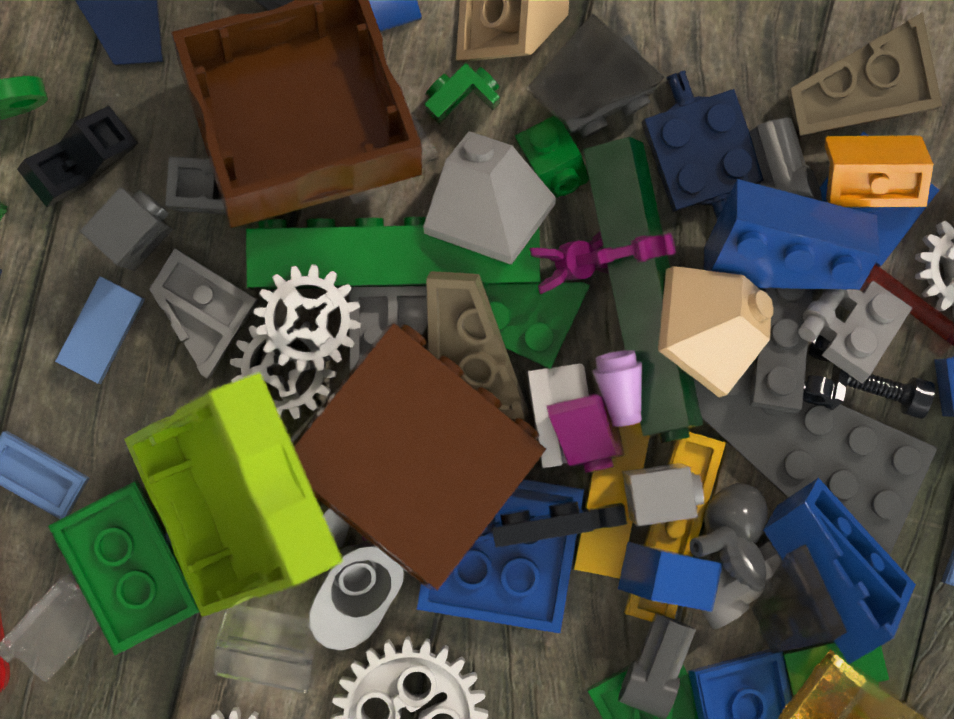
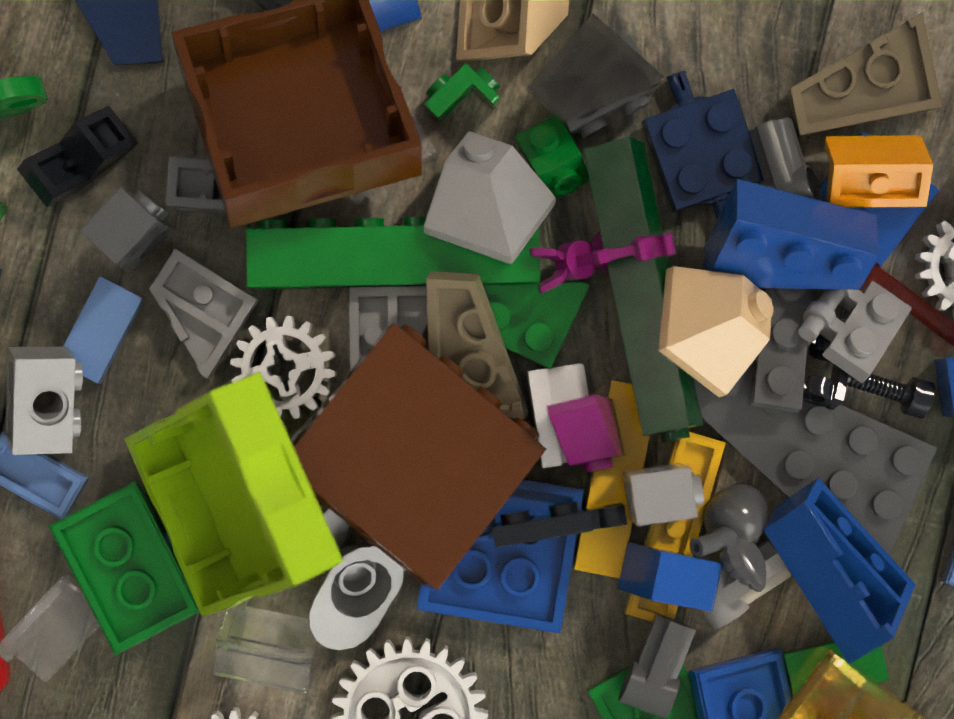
(29, 374): none -> light grey brick
(294, 300): white gear -> none
(620, 385): lavender cone -> none
(797, 606): clear smoke wing -> none

